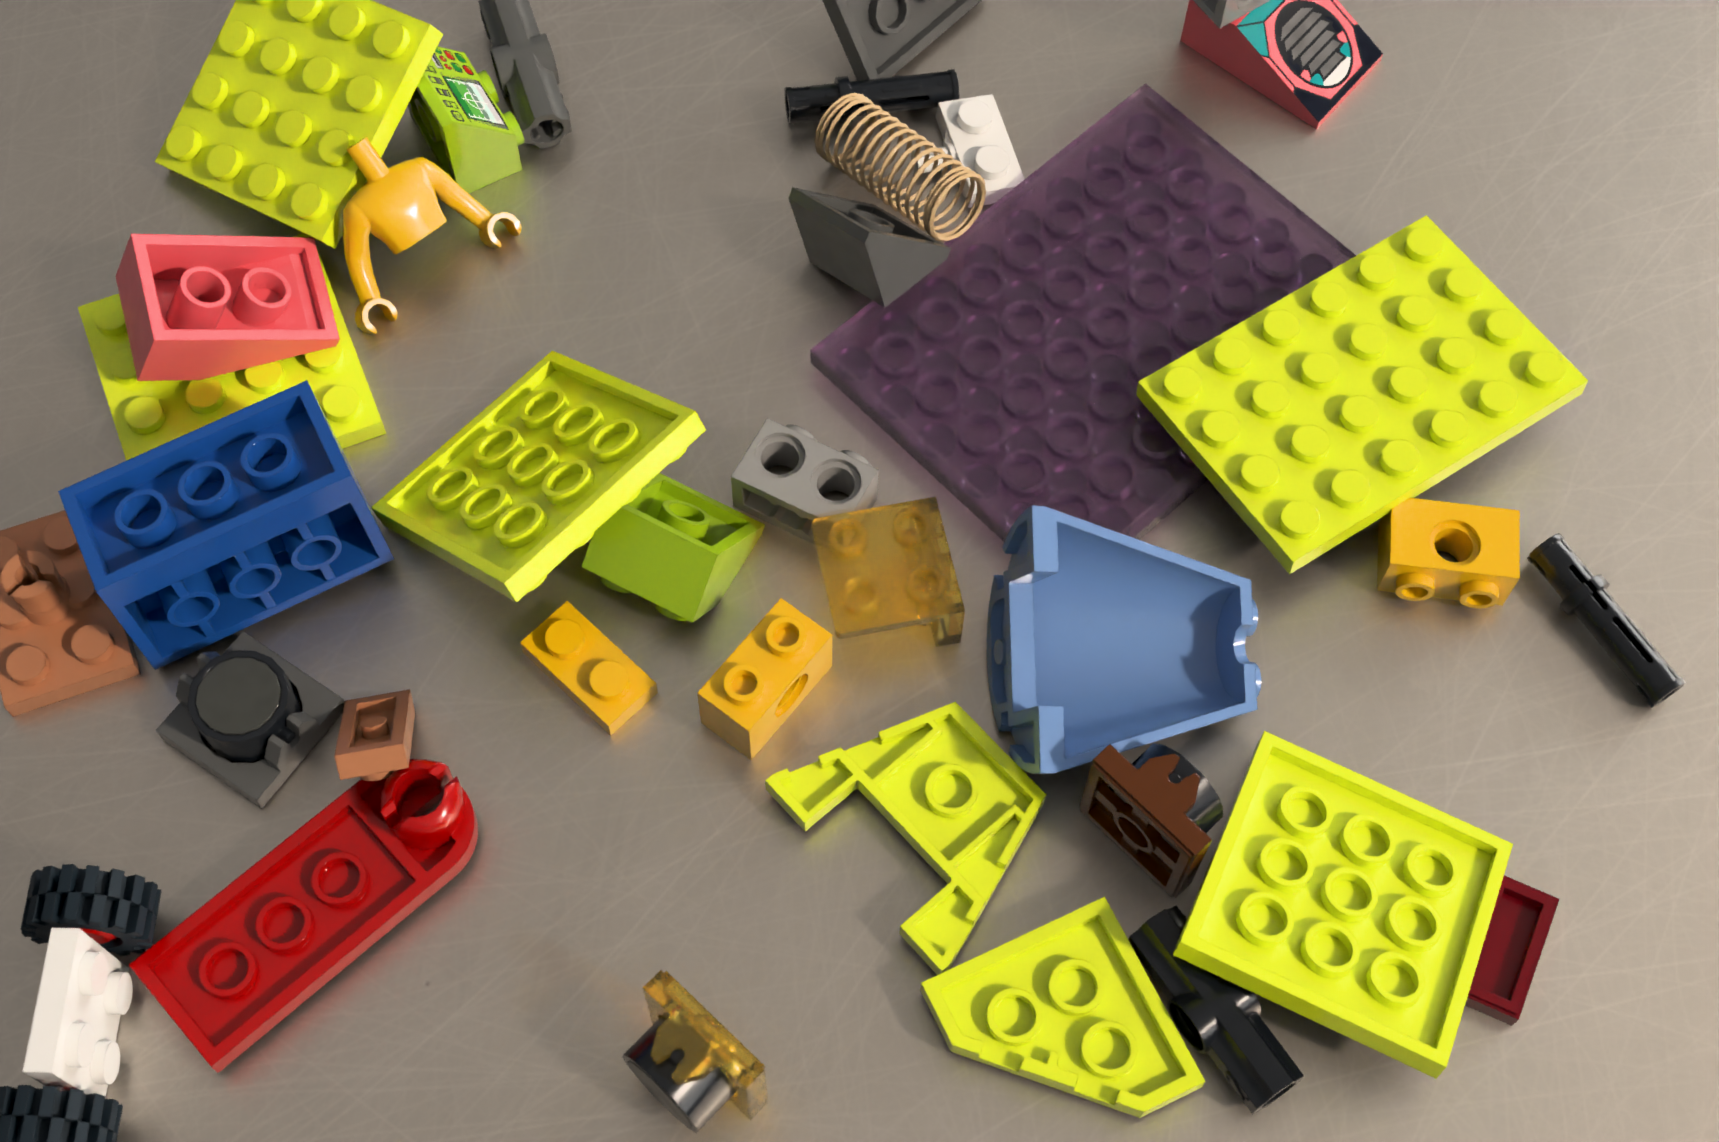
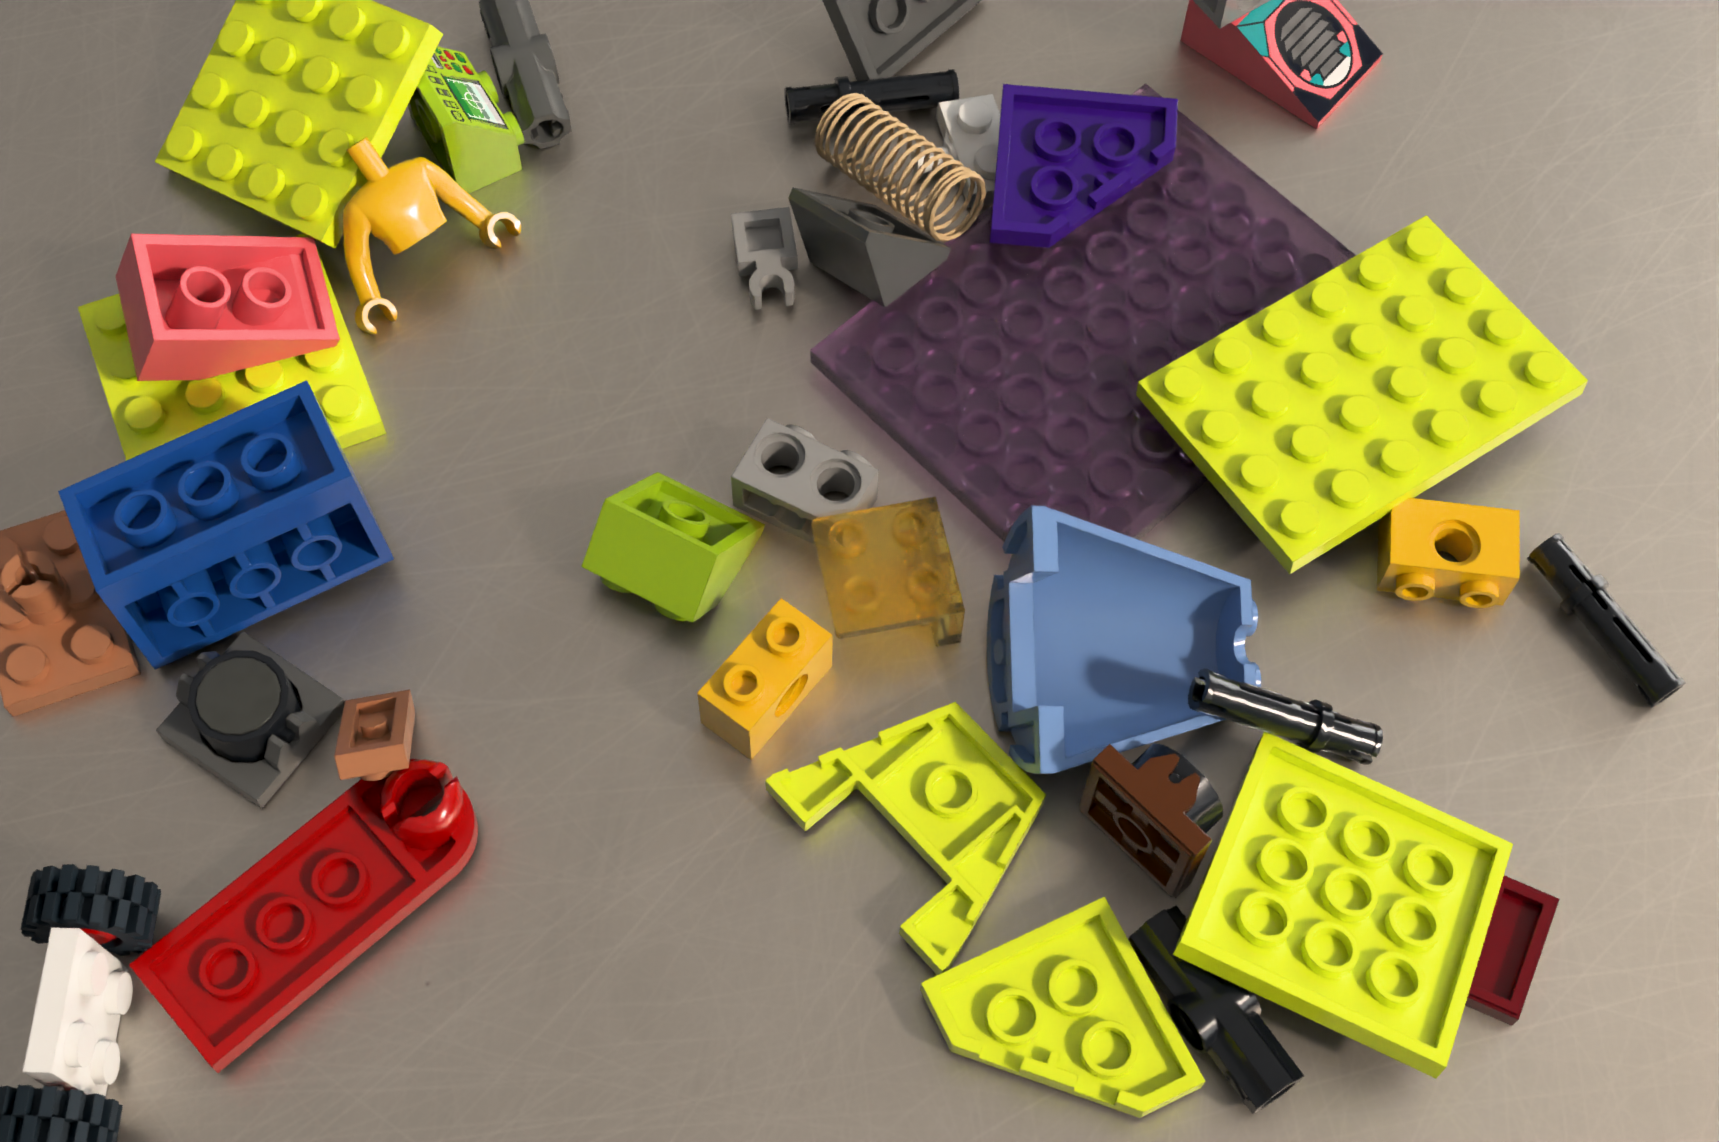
(538, 473): neon yellow plate -> none
(589, 668): yellow plate -> none
(693, 1058): clear yellow piece -> none
(766, 251): none -> light grey plate
(1072, 157): none -> dark purple plate
(1309, 724): none -> black pin

